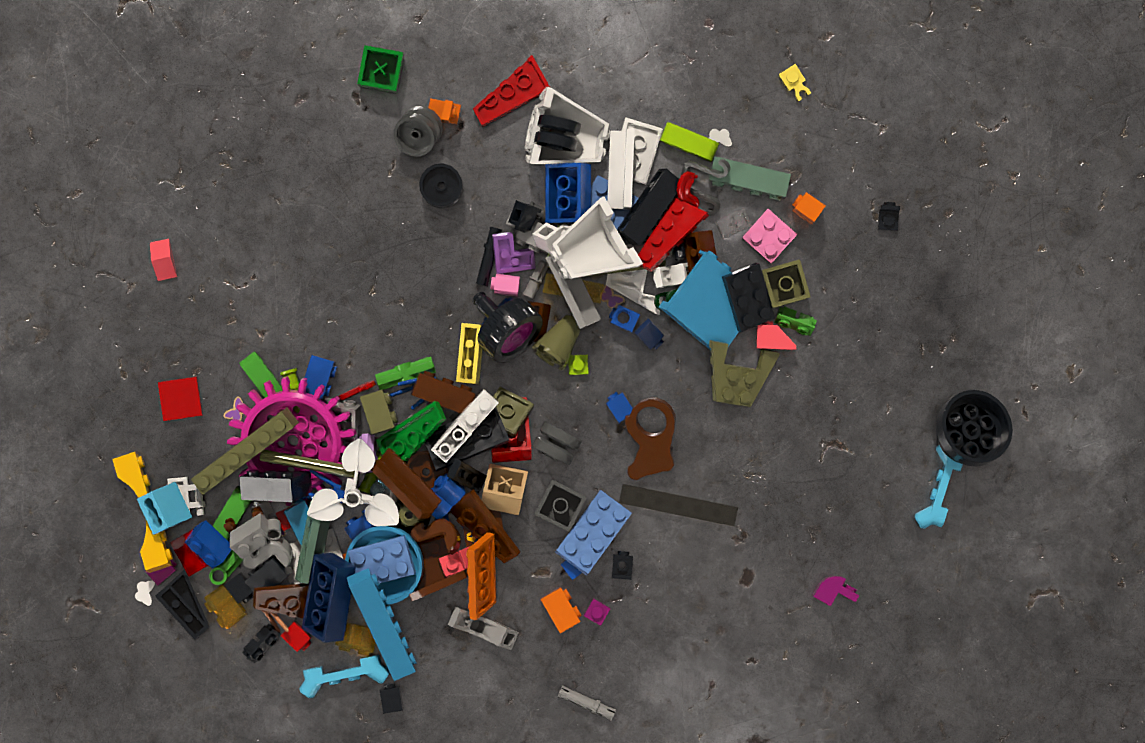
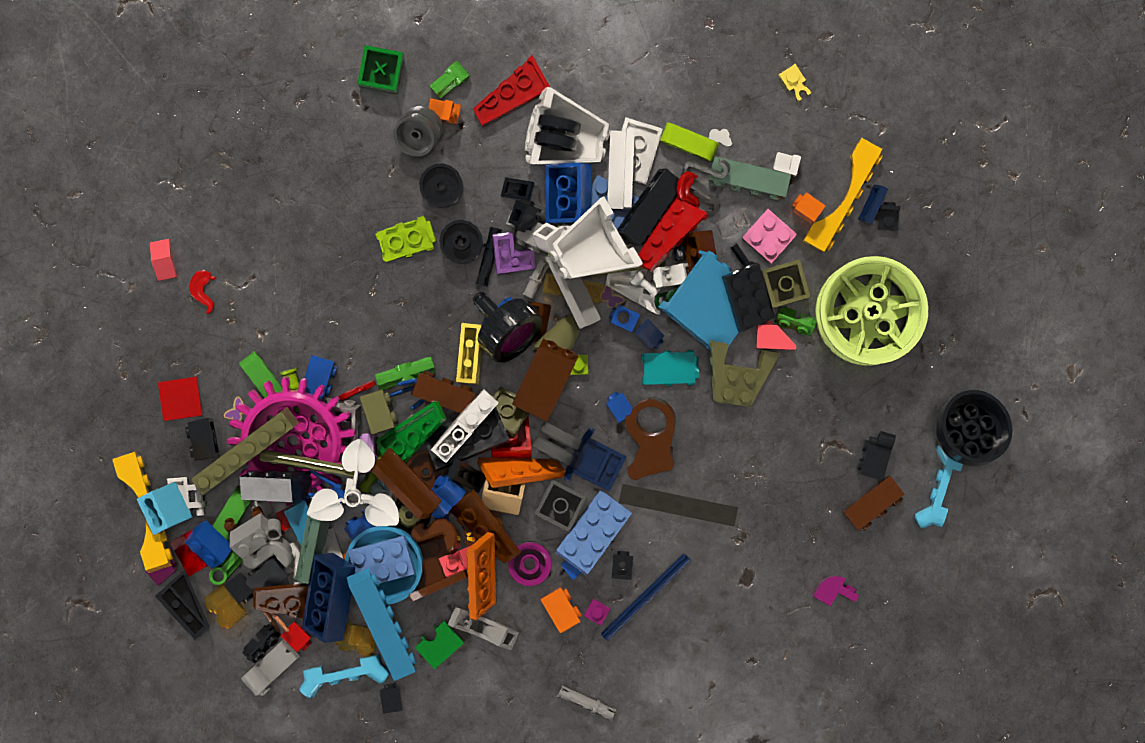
(143, 592): white sticker -> none
(196, 288): none -> red piece
(203, 439): none -> black slope
(270, 668): none -> light grey door
(406, 239): none -> lime piece
(440, 648): none -> green piece
(453, 77): none -> bright green piece
(461, 230): none -> black wheel
(505, 285): bright pink brick -> none
(518, 189): none -> black slope
(519, 470): none -> orange wing
(538, 573): none -> magenta wheel
(545, 379): none -> reddish brown slope
(595, 462): none -> dark blue piece
(646, 597): none -> dark blue axle
(650, 286): none -> white piece
(670, 368): none -> teal piece
(740, 255): none -> black bar
(787, 163): none -> white panel
(862, 161): none -> yellow arch
(873, 204): none -> dark blue tile
(874, 503): none -> reddish brown brick
(876, 455): none -> black hinge
(887, 309): none -> yellowish green wheel

